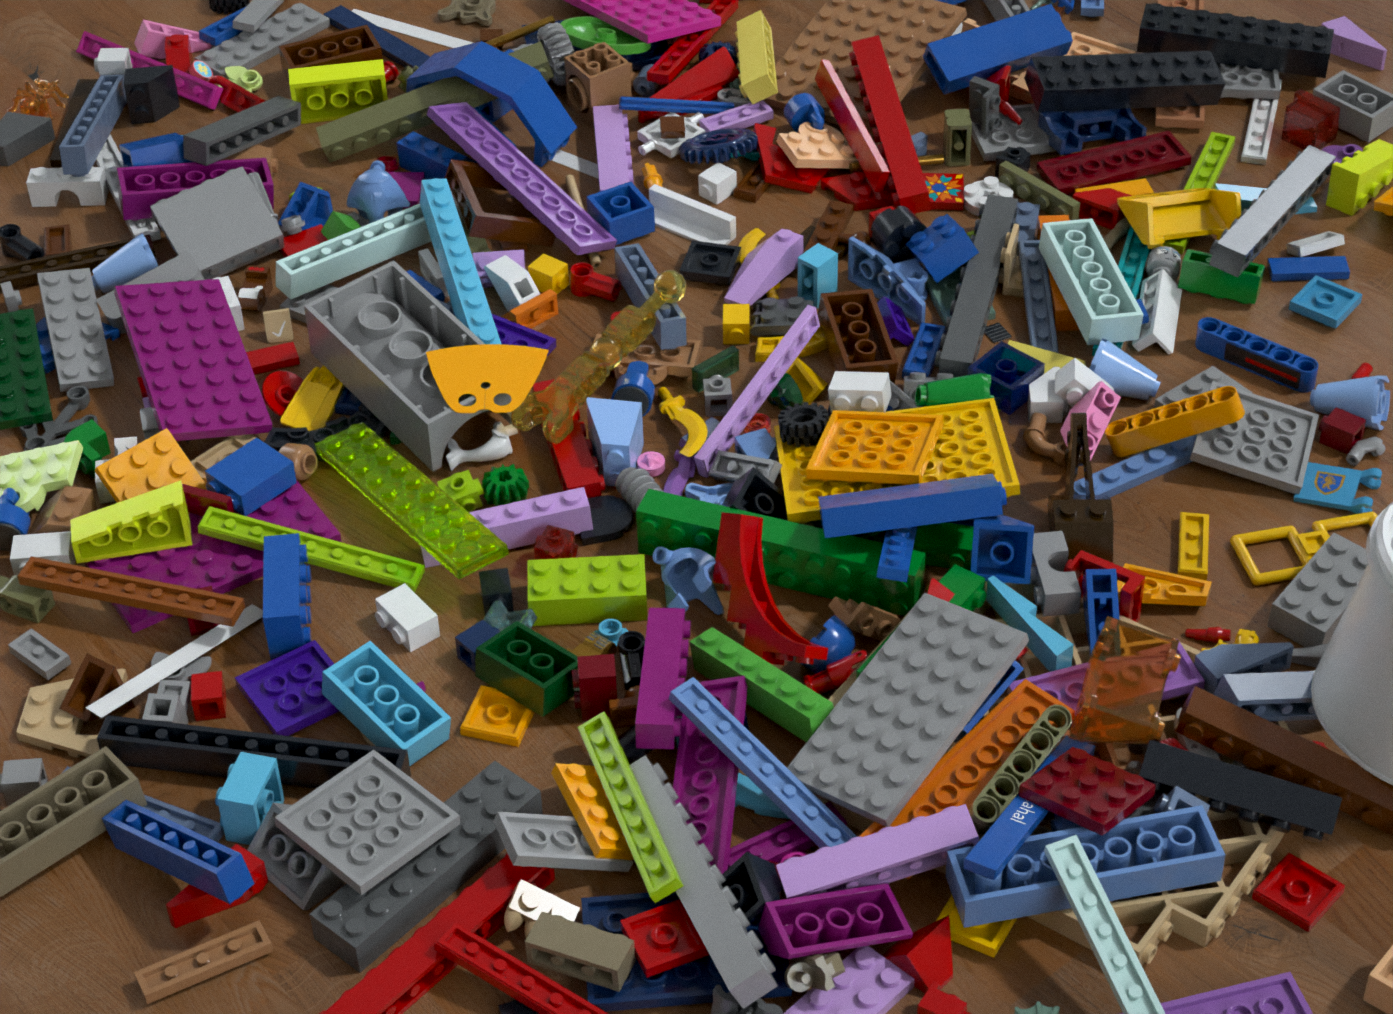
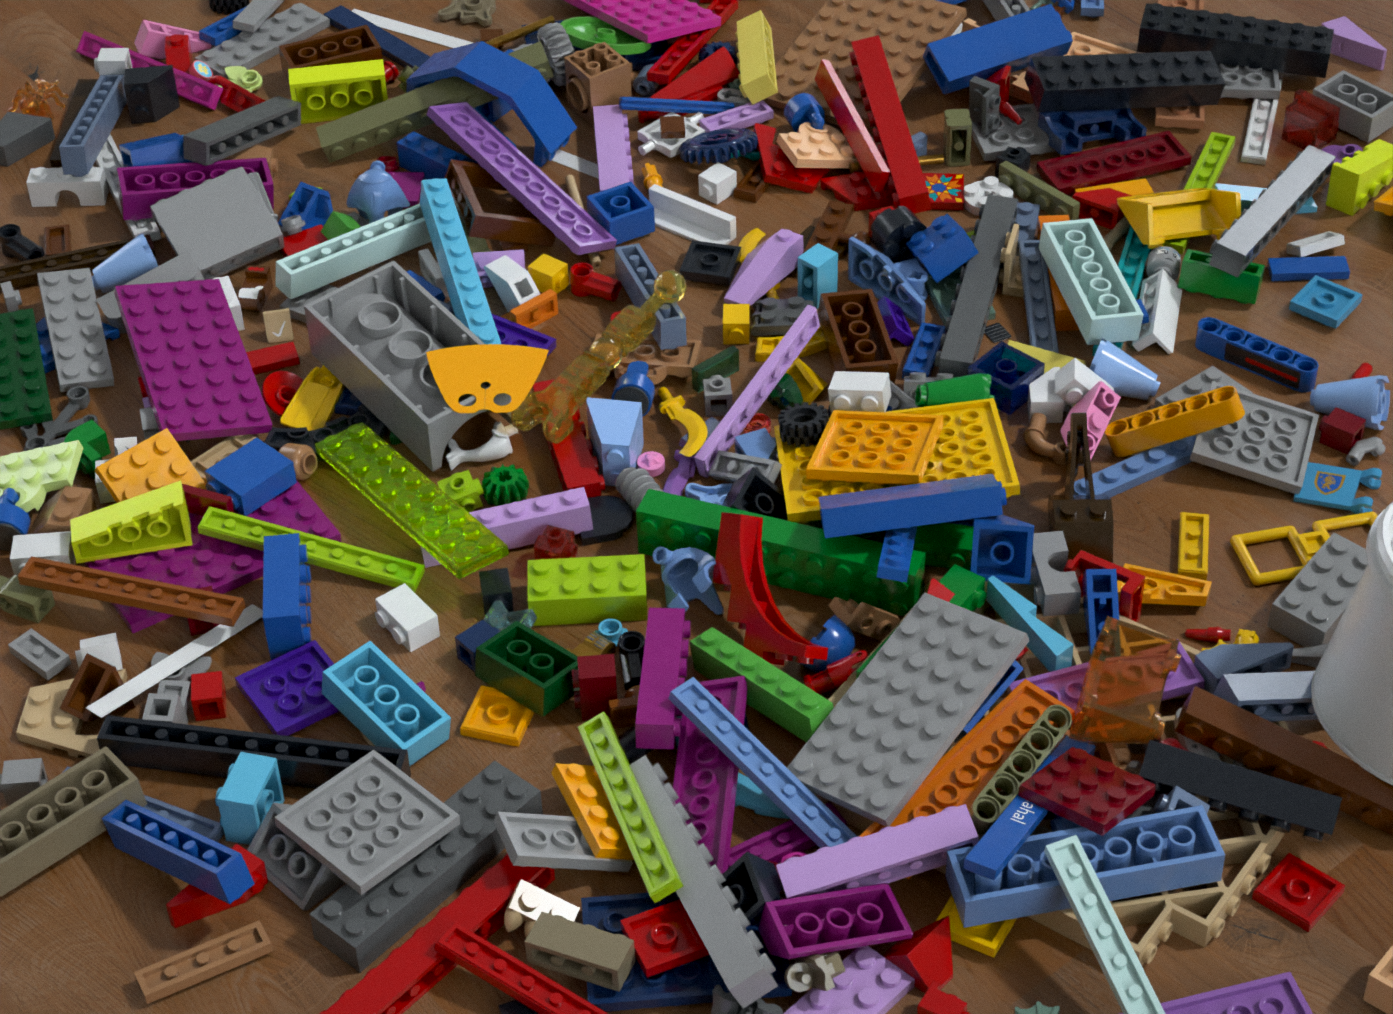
(101, 647): none -> white brick

